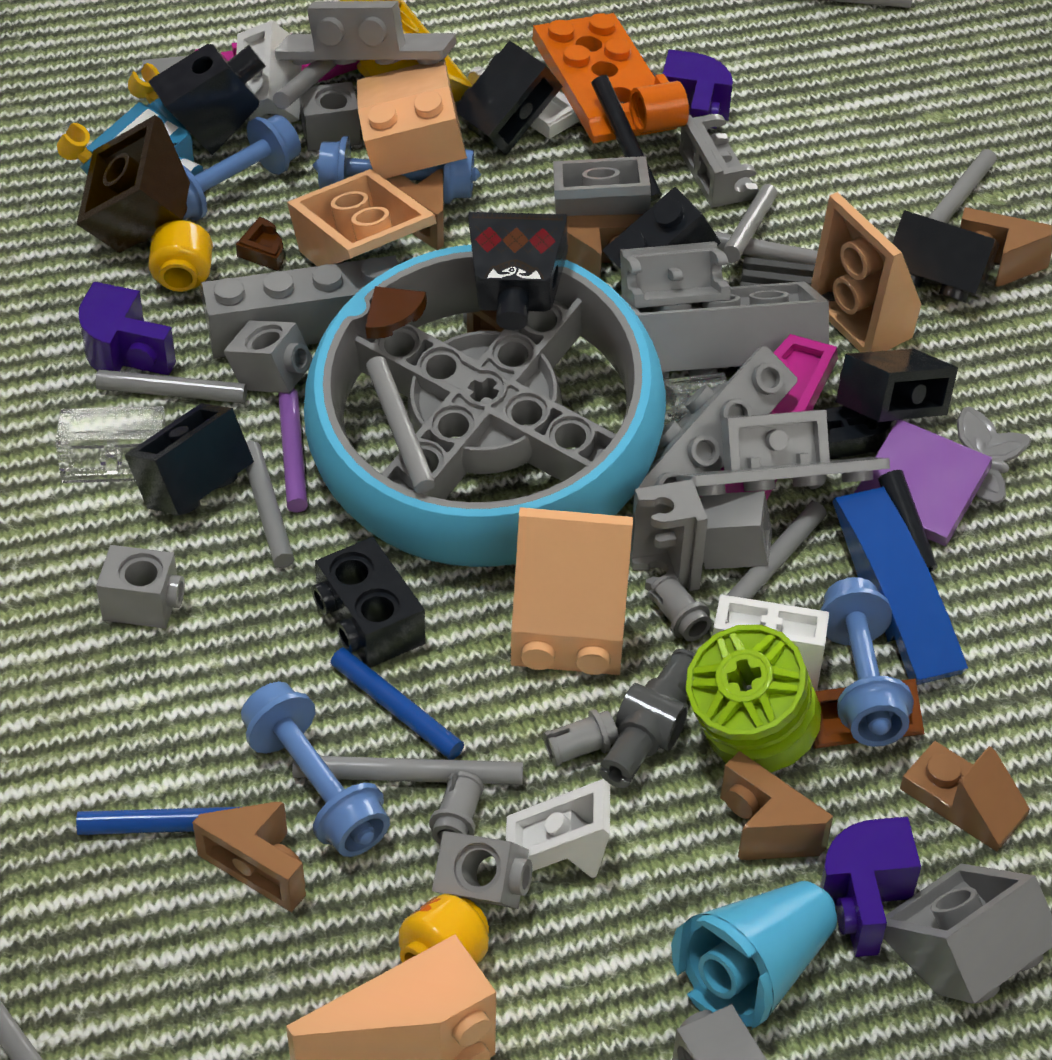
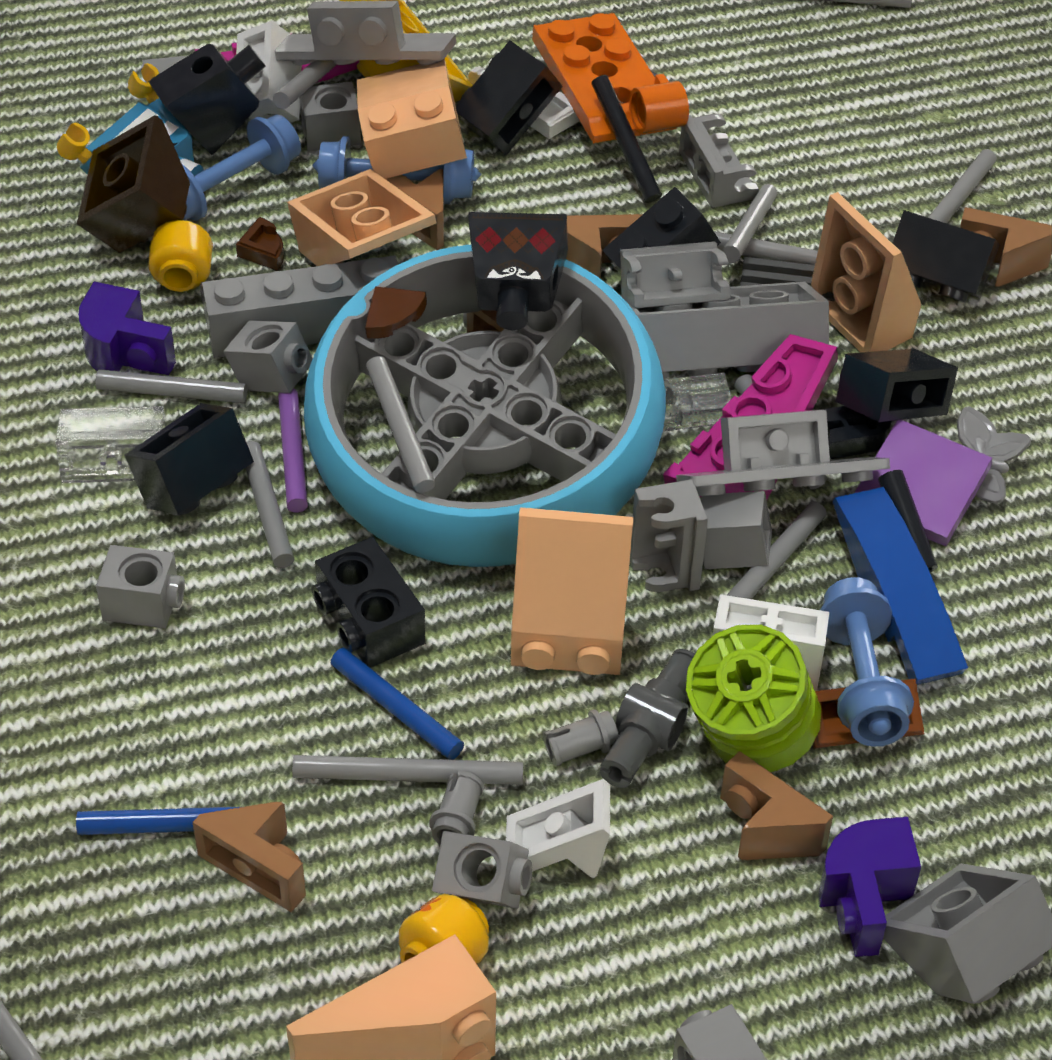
(352, 816): medium blue piece -> none
(602, 186): light grey slope -> none
(687, 617): light grey pin -> none
(696, 440): light grey bracket -> none
(704, 80): dark purple brick -> none
(753, 949): medium azure cone -> none
(972, 796): medium nougat slope -> none

